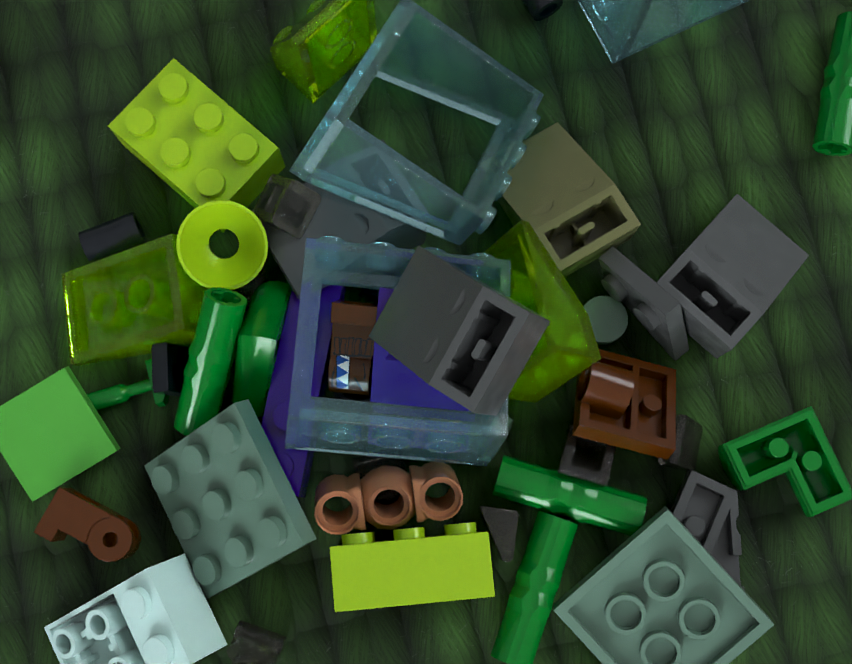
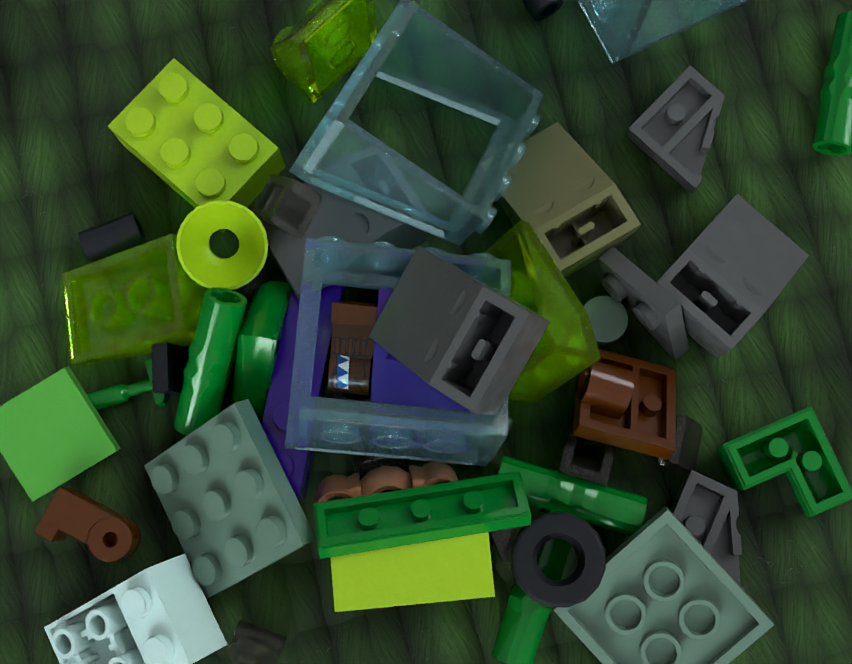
(421, 514): none -> green tile
(590, 560): none -> black tyre
(680, 127): none -> dark grey wing

